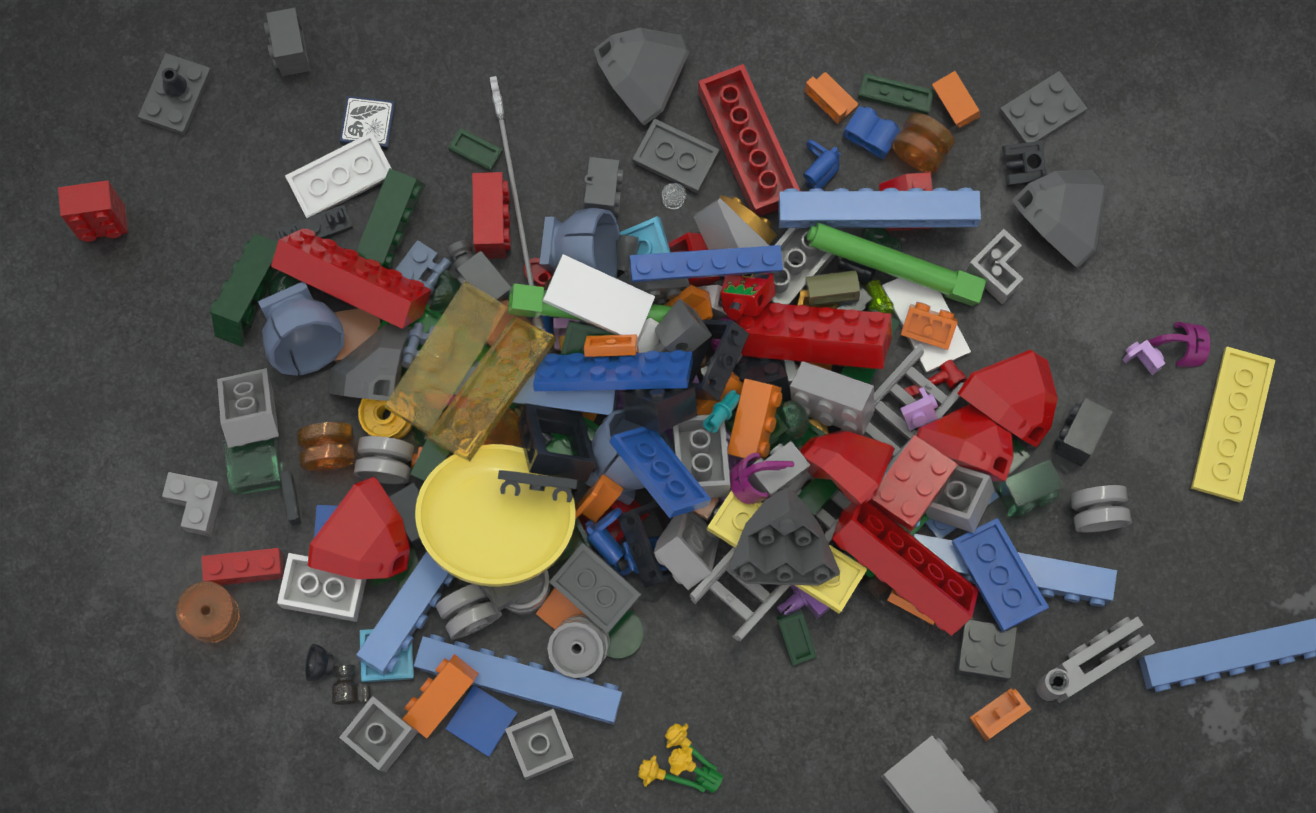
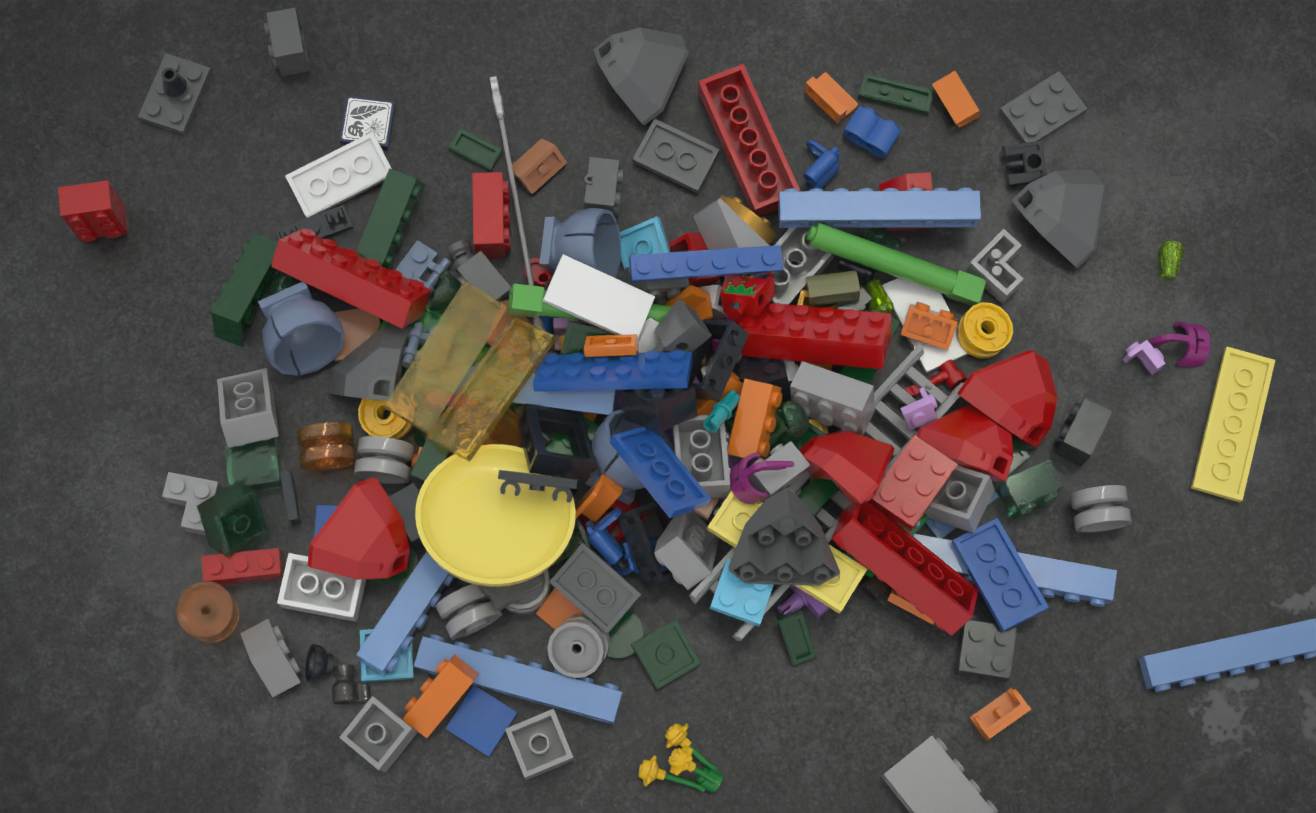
(232, 518): none -> clear green brick
(270, 658): none -> light grey brick
(538, 165): none -> nougat panel
(625, 247): dark grey cone -> none
(666, 654): none -> dark green tile
(673, 195): clear tile -> none
(740, 599): none -> medium azure plate
(923, 143): clear orange wheel -> none
(996, 324): none -> yellow wheel
(1069, 676): light grey hinge -> none
(1171, 257): none -> clear neon green cone

